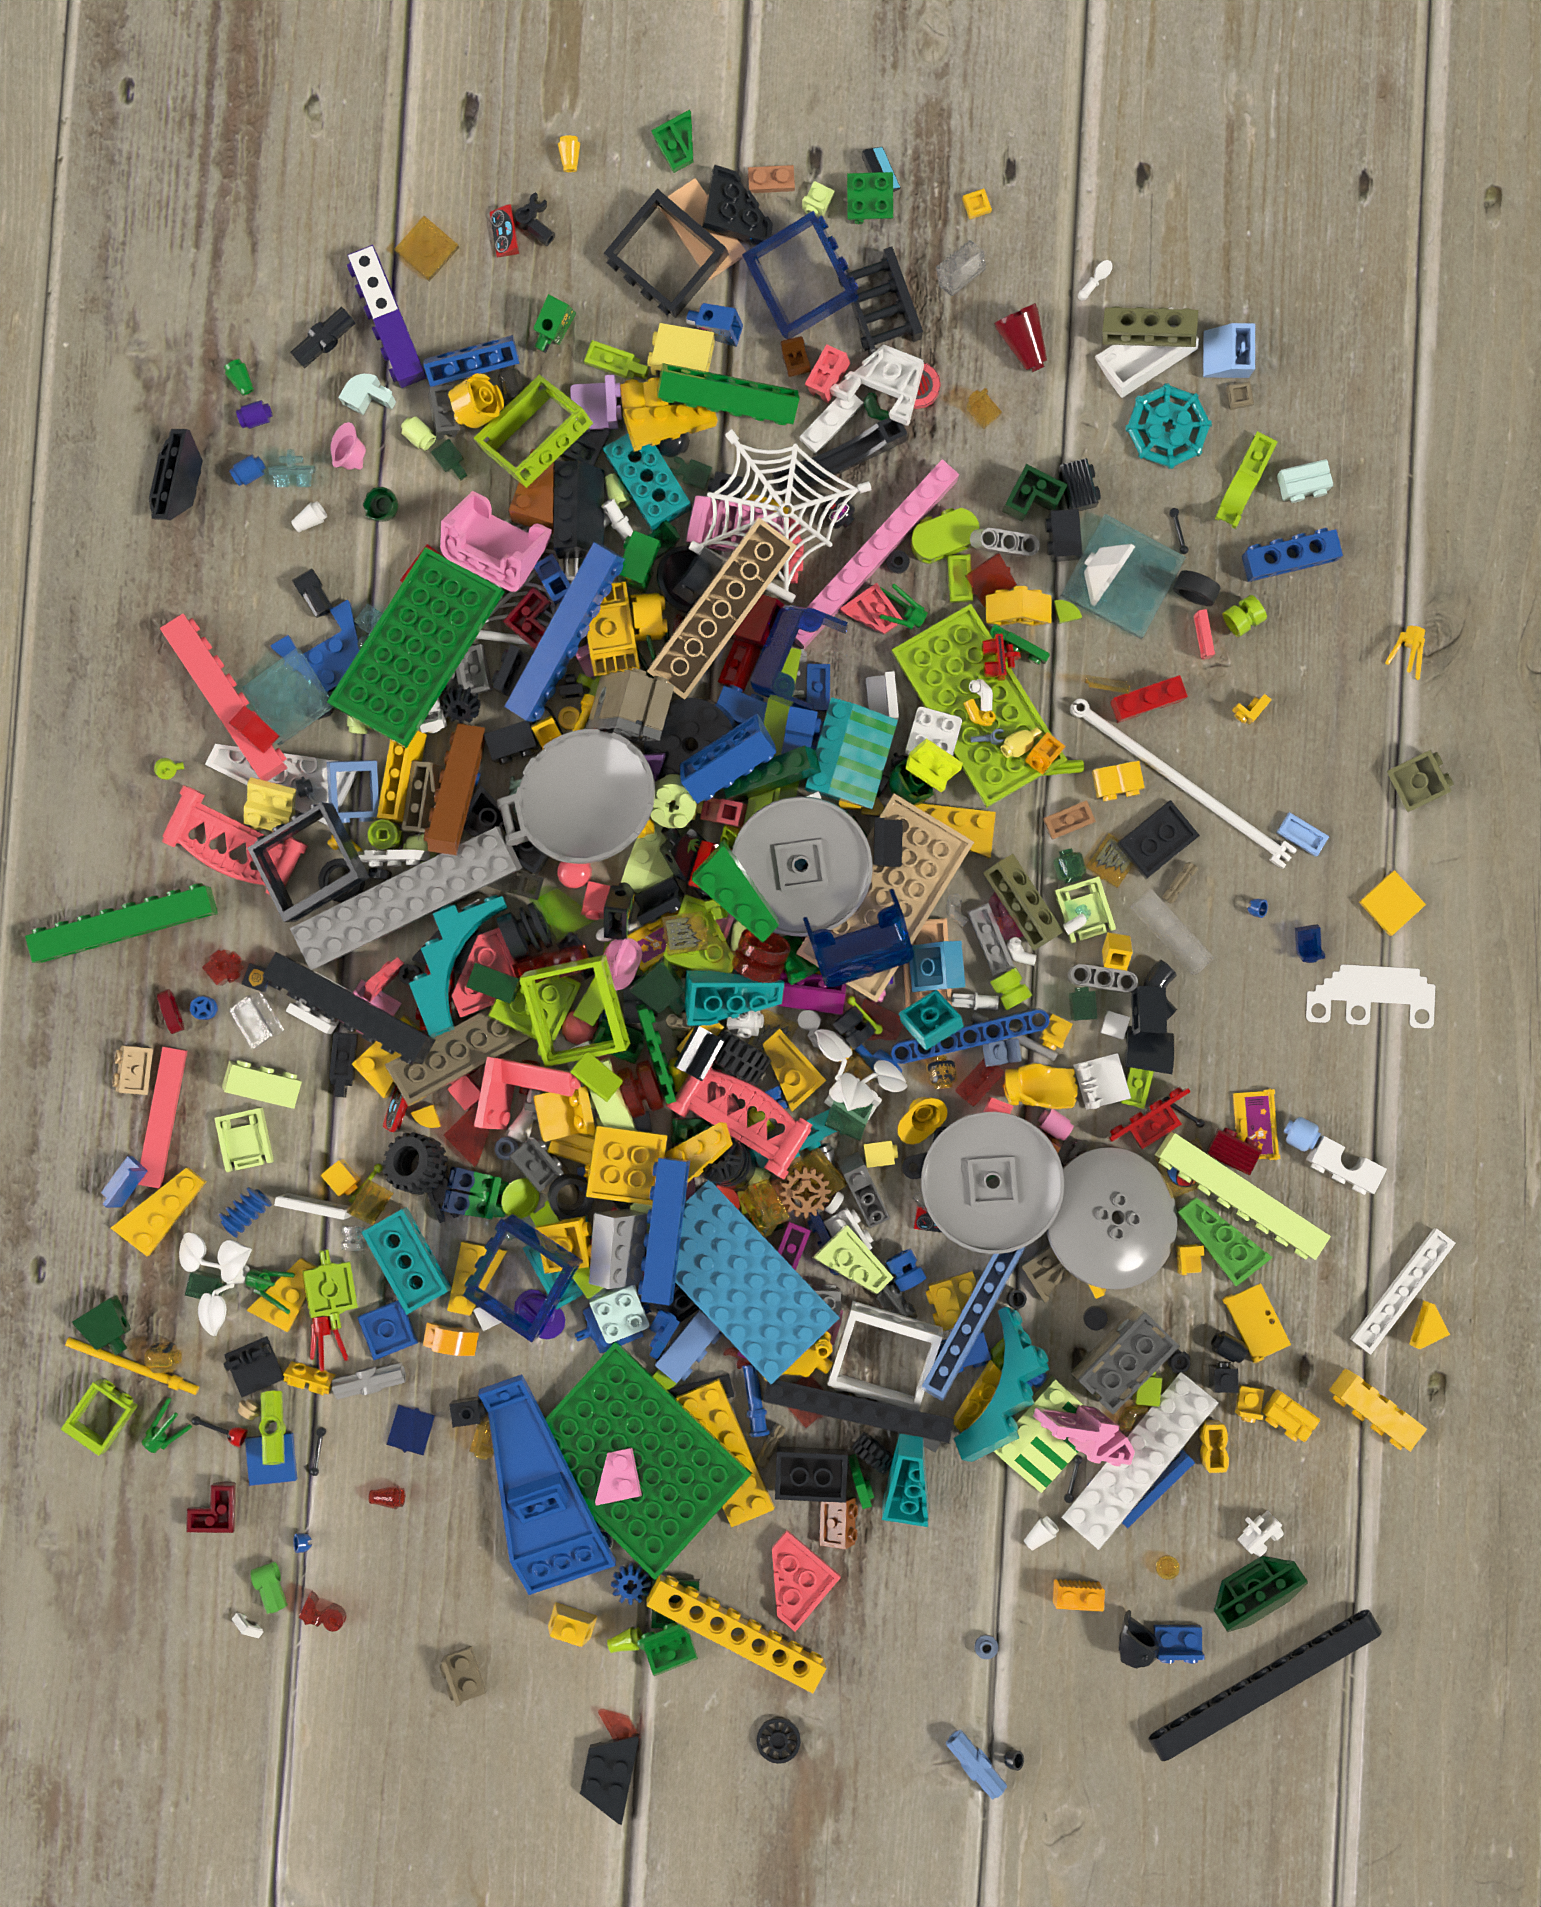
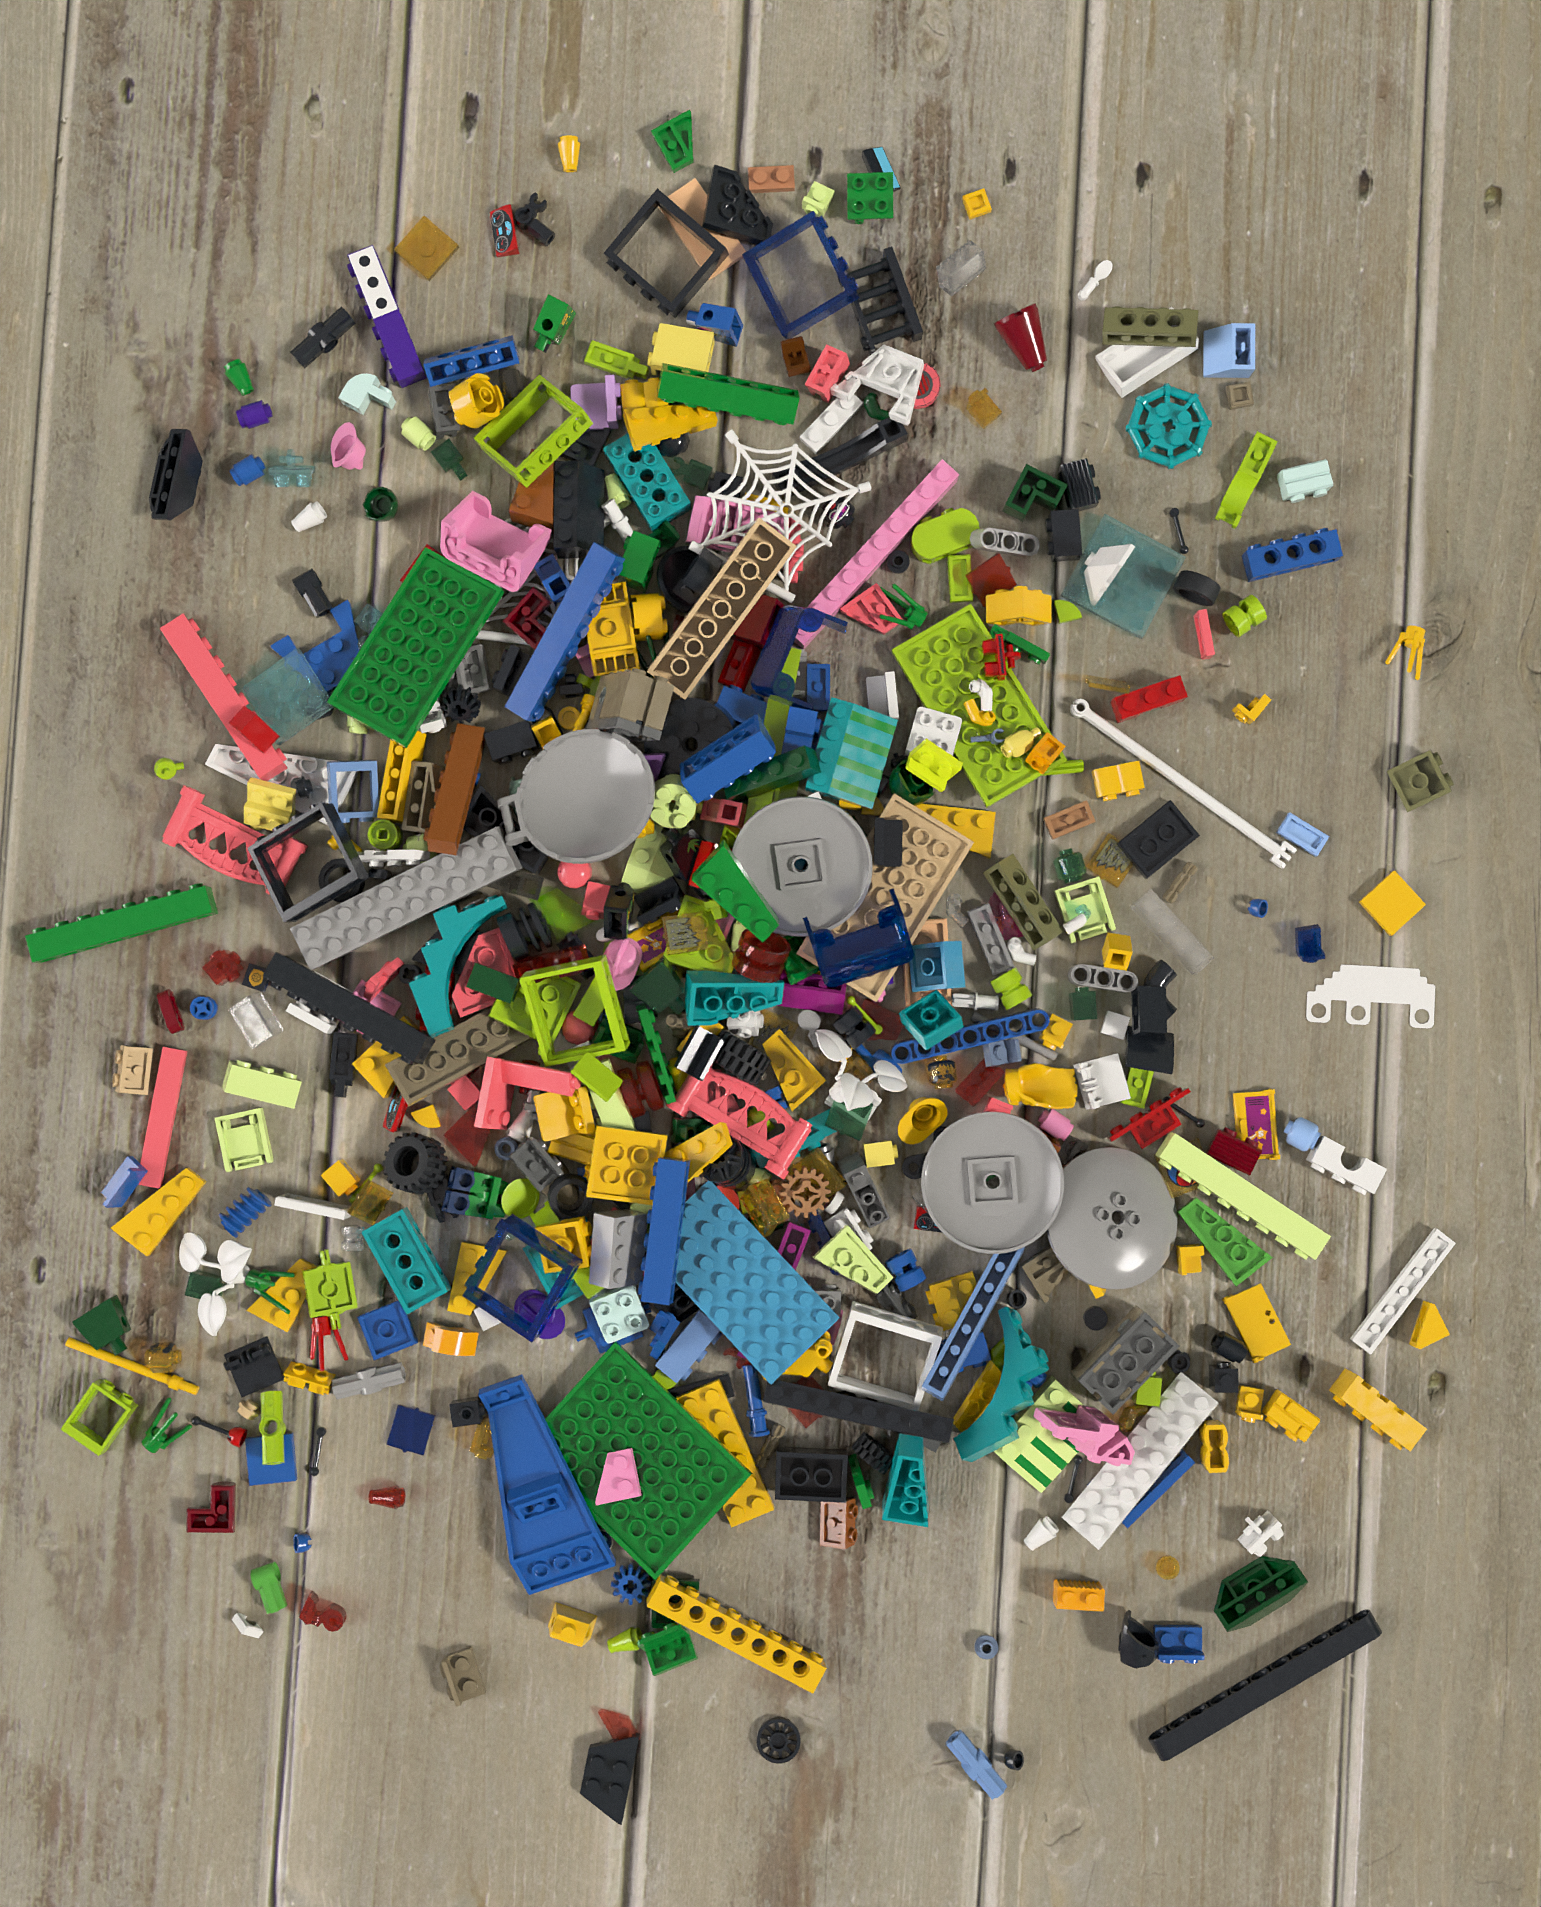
(799, 1579): coral plate -> none

